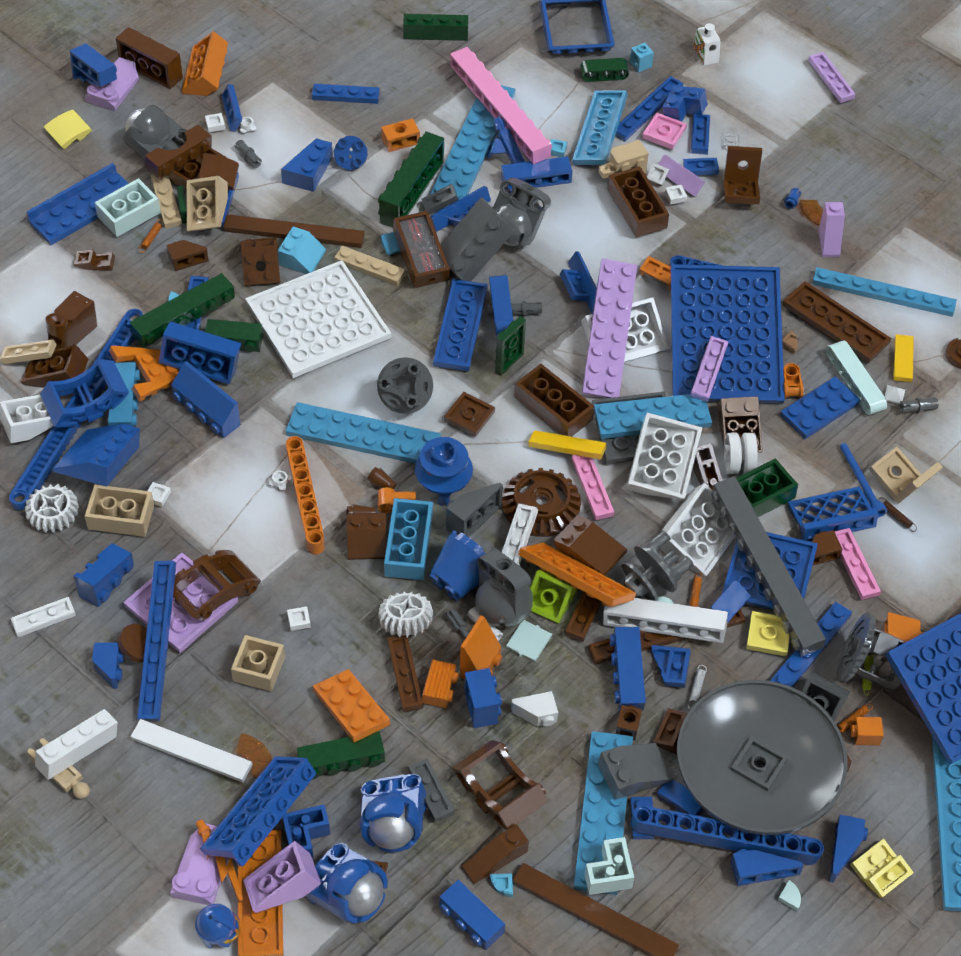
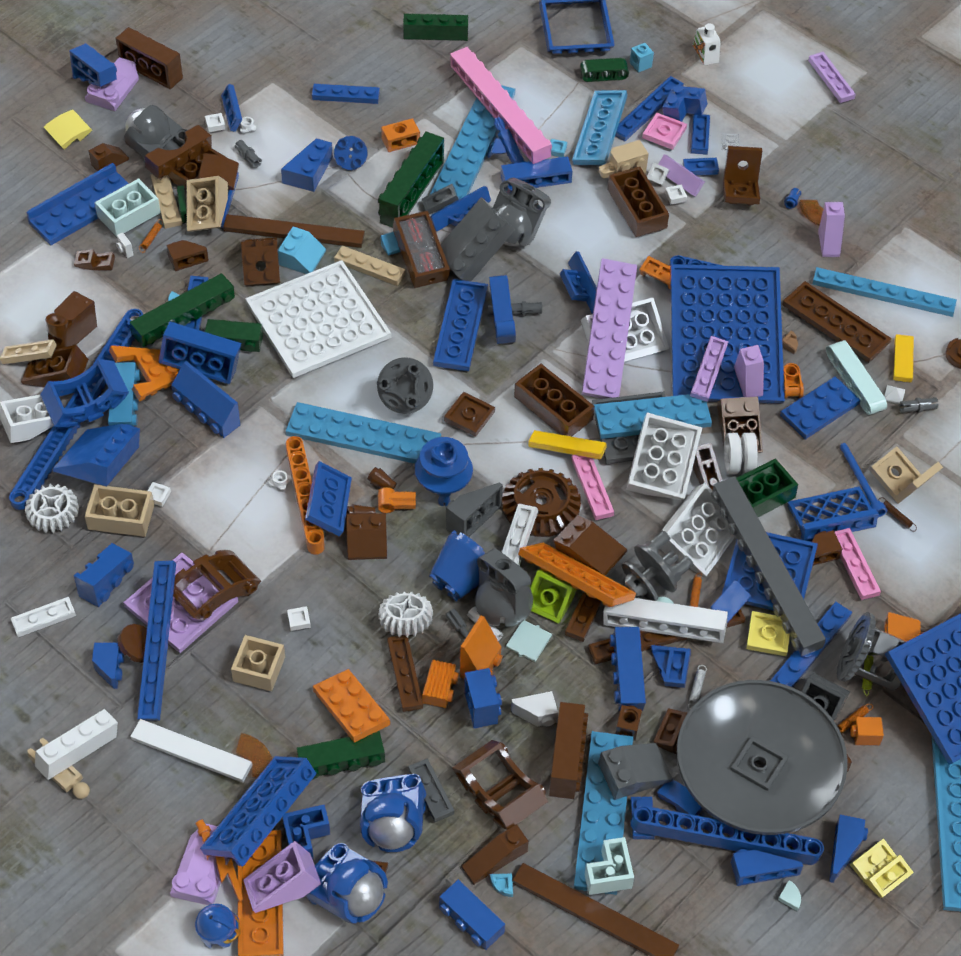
(105, 155): none -> reddish brown slope
(124, 245): none -> white plate
(205, 66): orange slope -> none
(328, 498): none -> blue plate
(408, 539): dark azure brick -> none
(510, 345): dark green plate -> none
(568, 751): none -> reddish brown brick
(750, 371): none -> lavender slope

